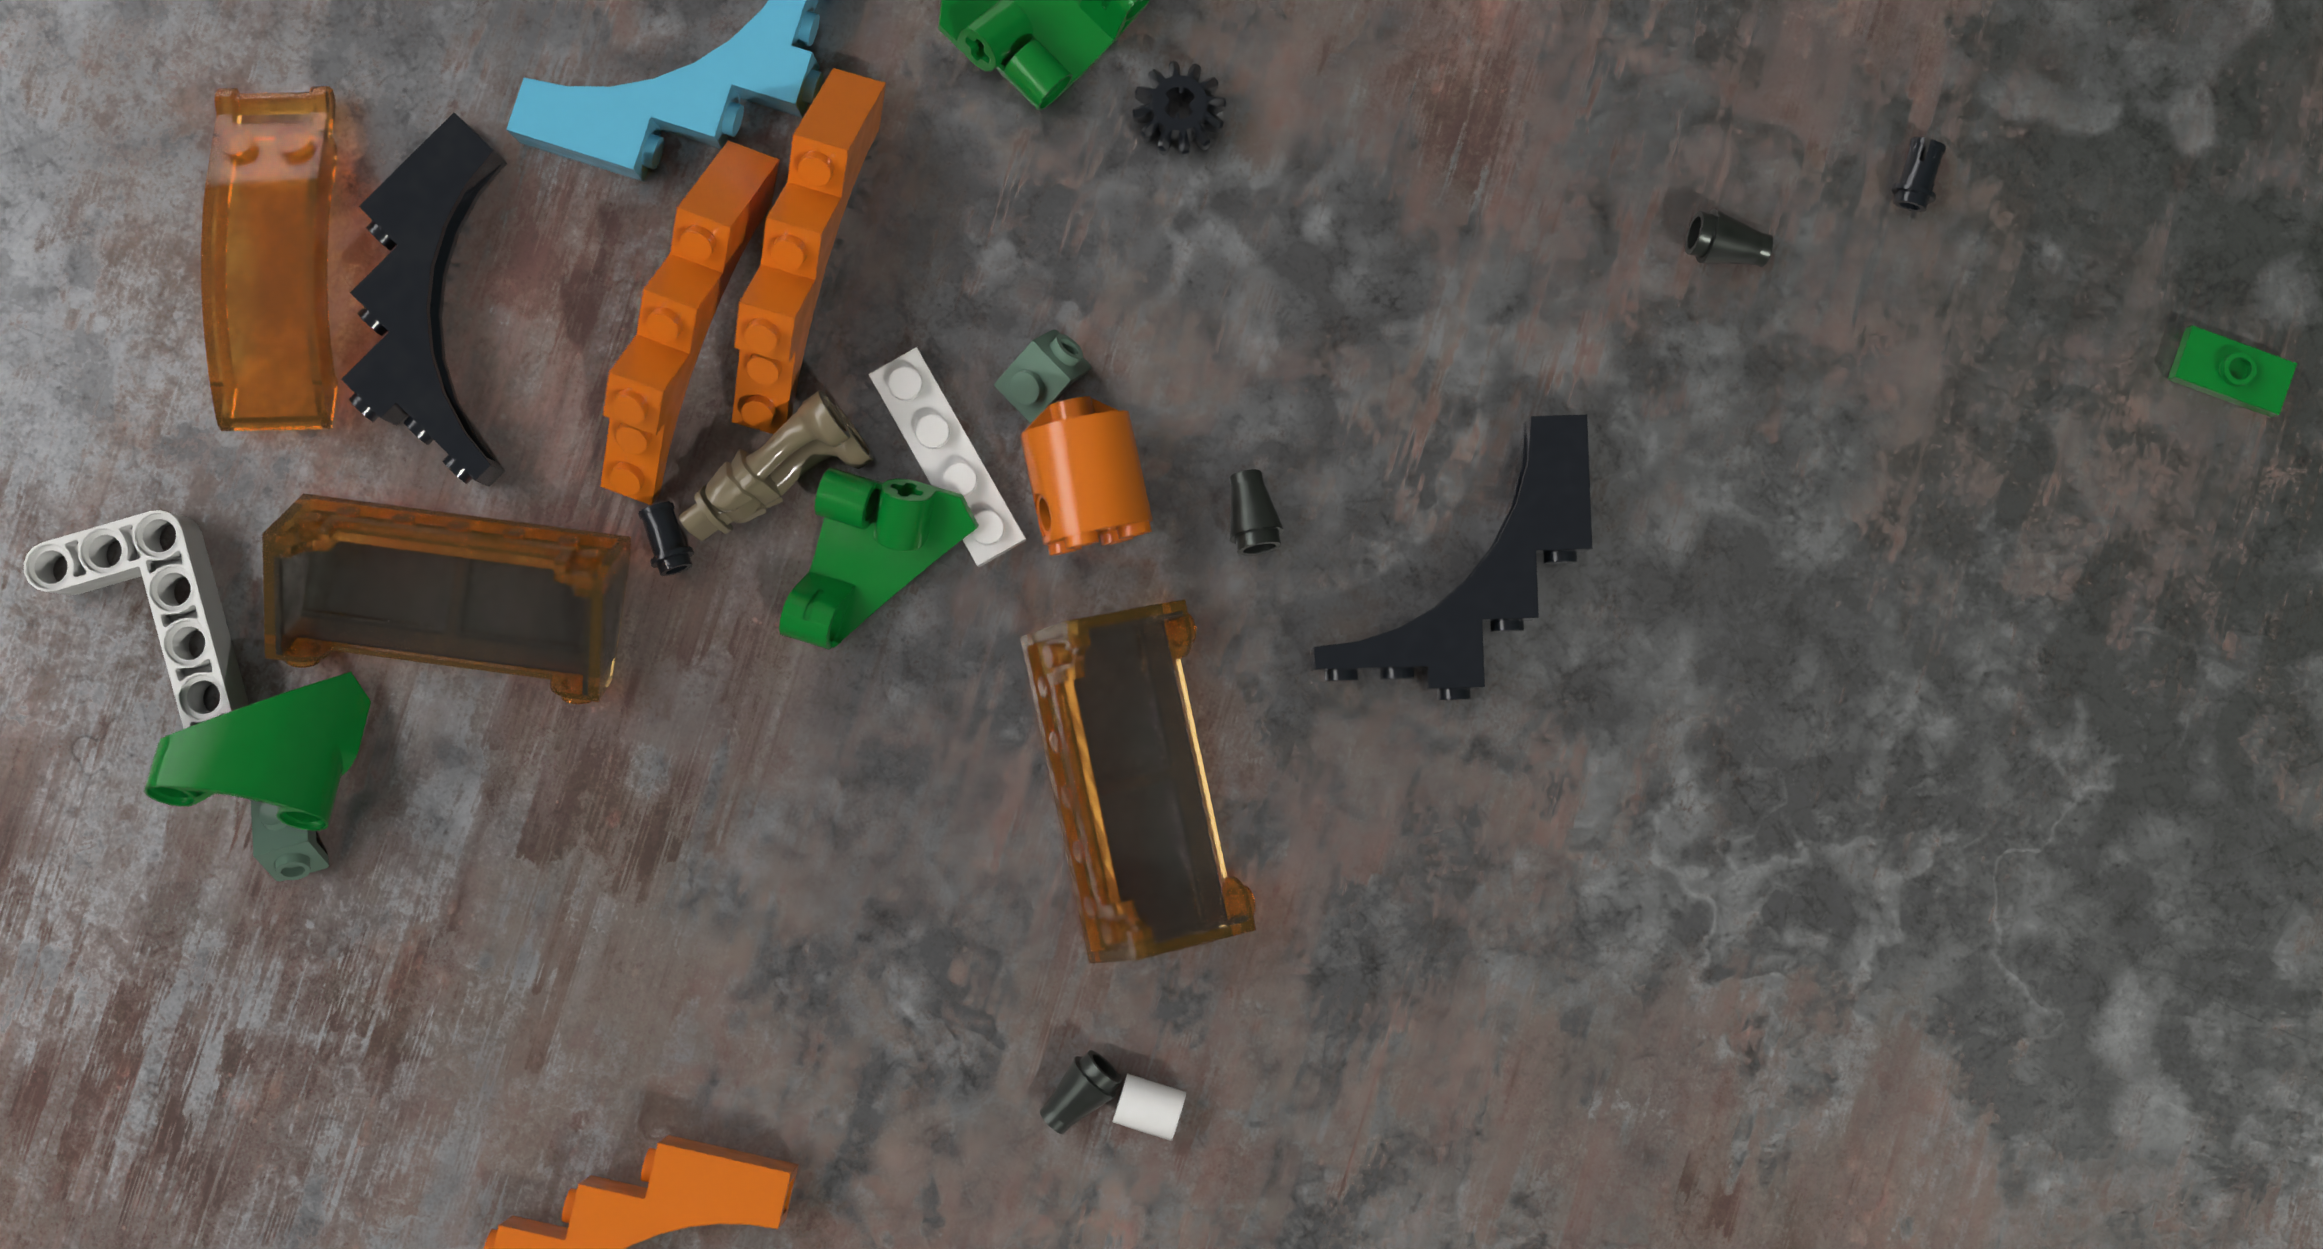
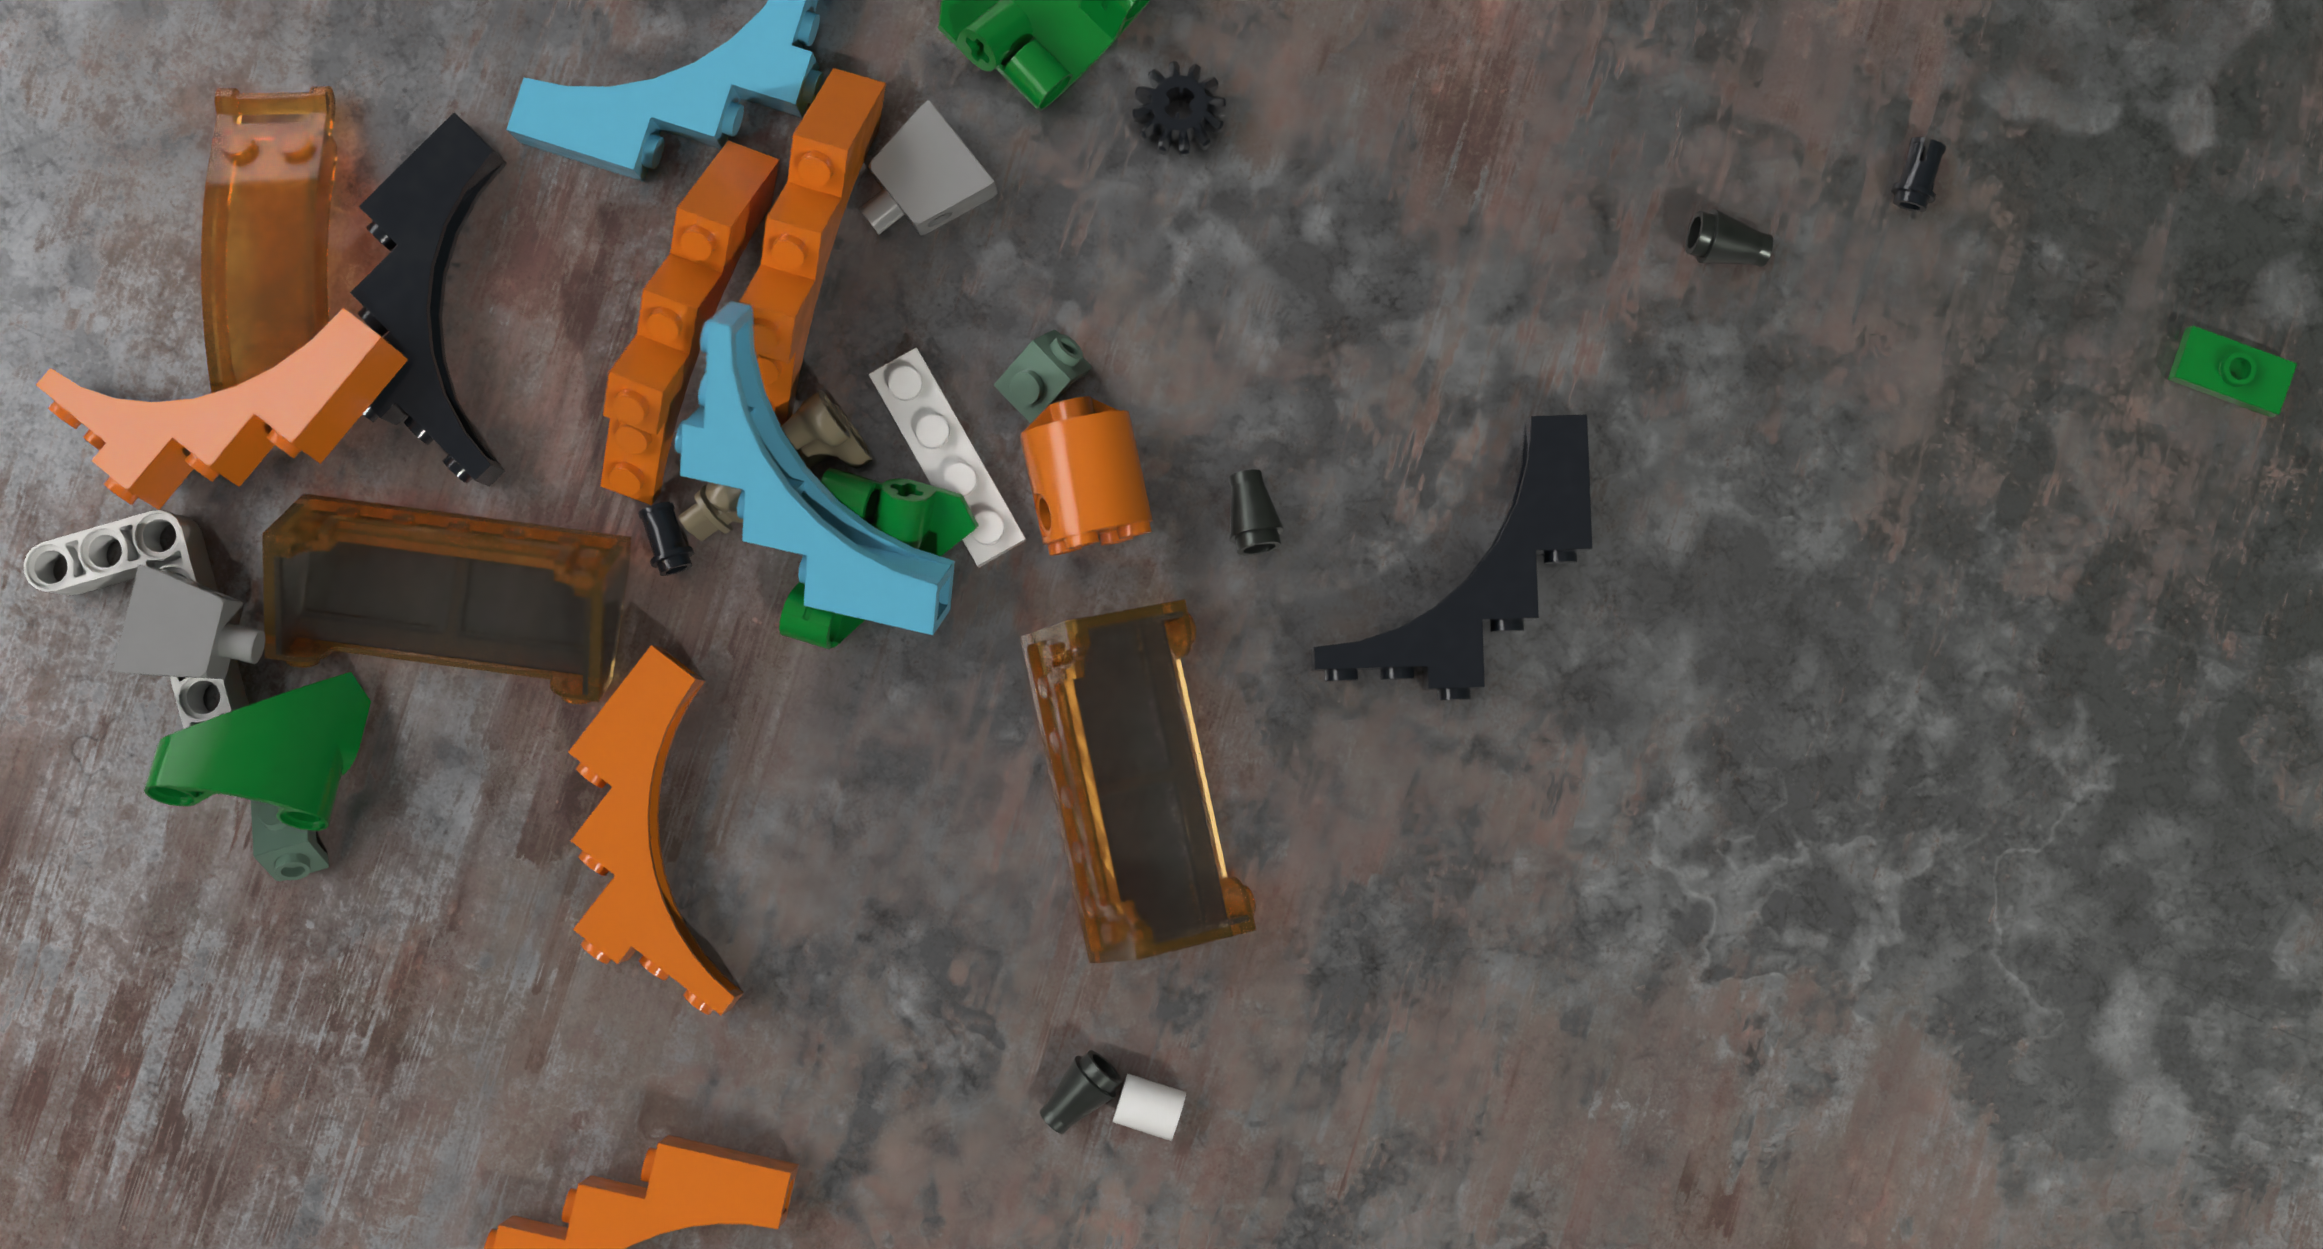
(183, 629): none -> light grey torso
(296, 405): none -> orange arch
(622, 835): none -> orange arch
(785, 506): none -> medium azure arch
(925, 176): none -> light grey torso

